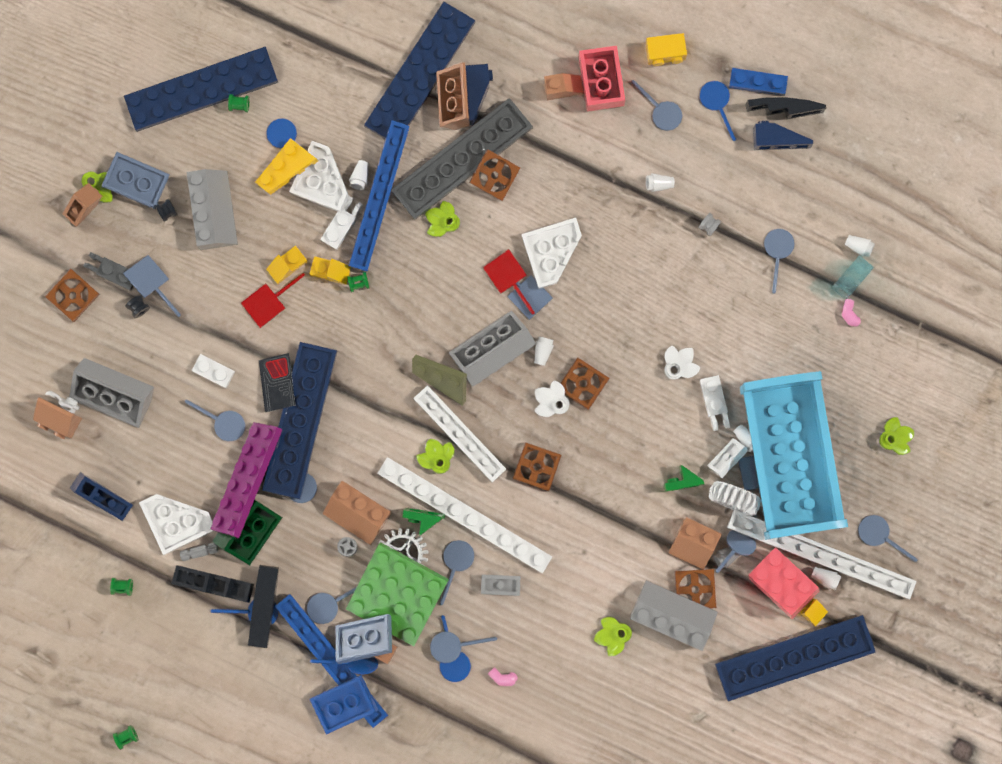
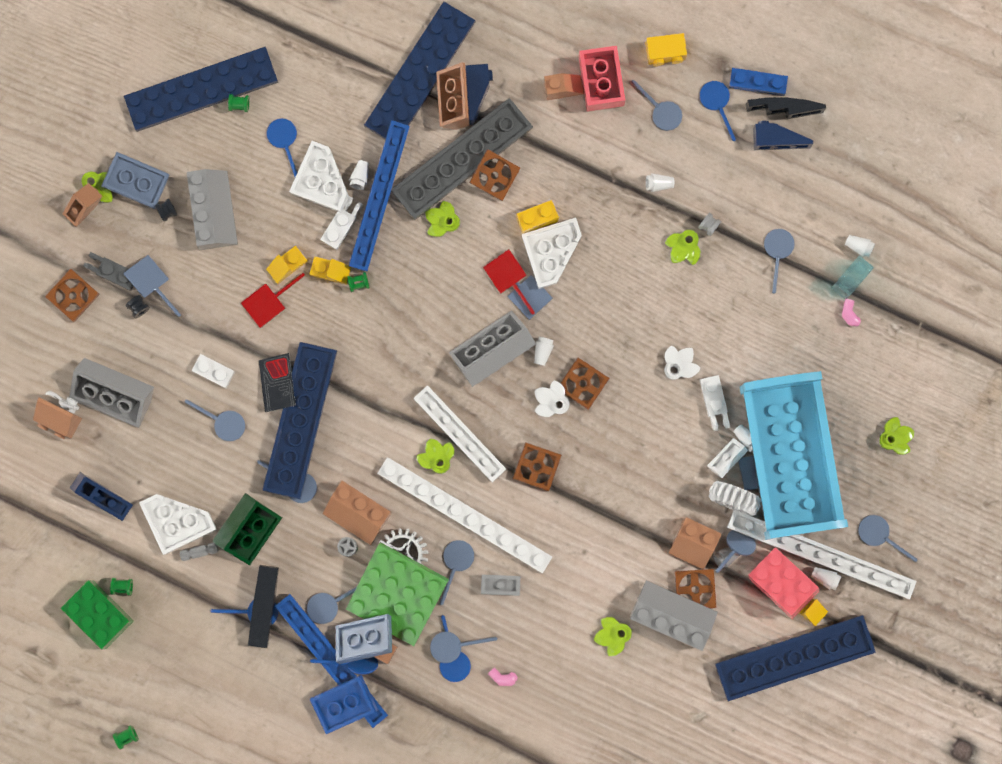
(97, 614): none -> green brick
(212, 583): black slope -> none
(246, 479): magenta plate -> none
(287, 163): yellow wing -> none
(427, 518): green slope -> none
(441, 377): olive wing -> none
(537, 217): none -> yellow brick
(682, 249): none -> lime plate
(688, 480): green slope -> none

